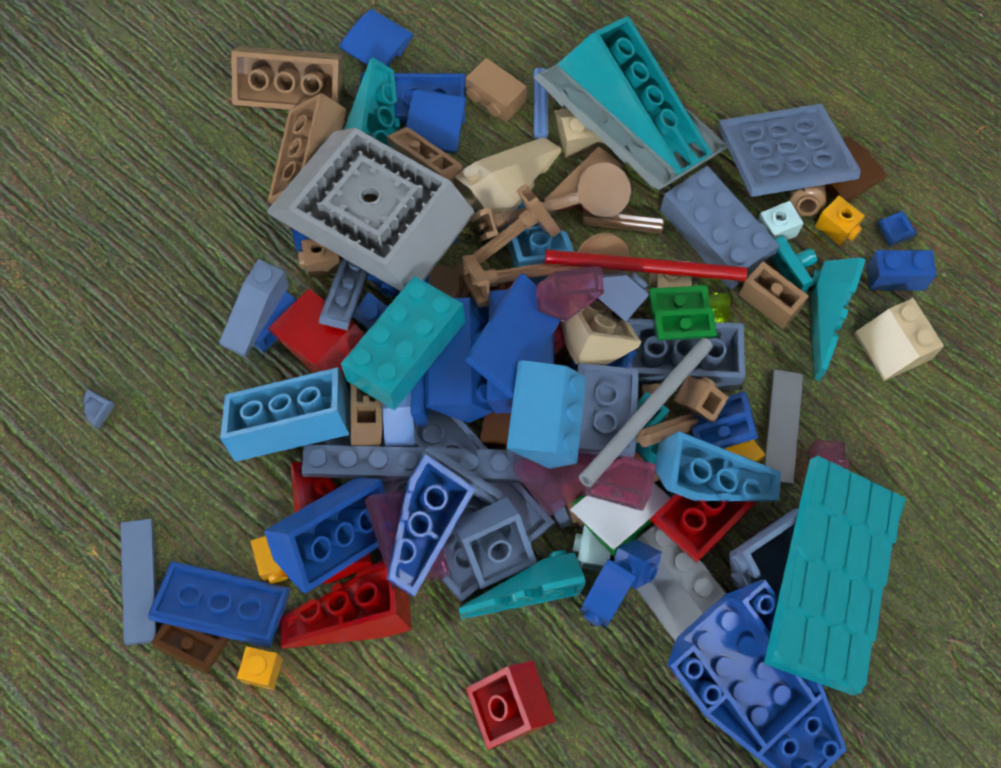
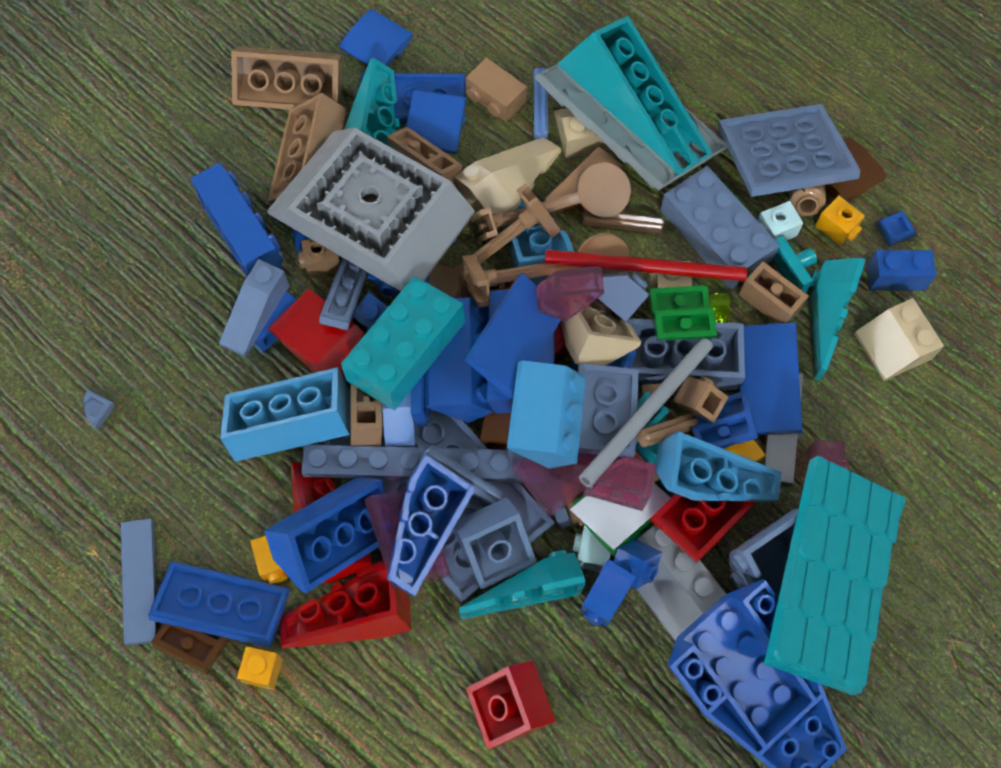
(235, 219): none -> blue brick
(773, 378): none -> blue tile

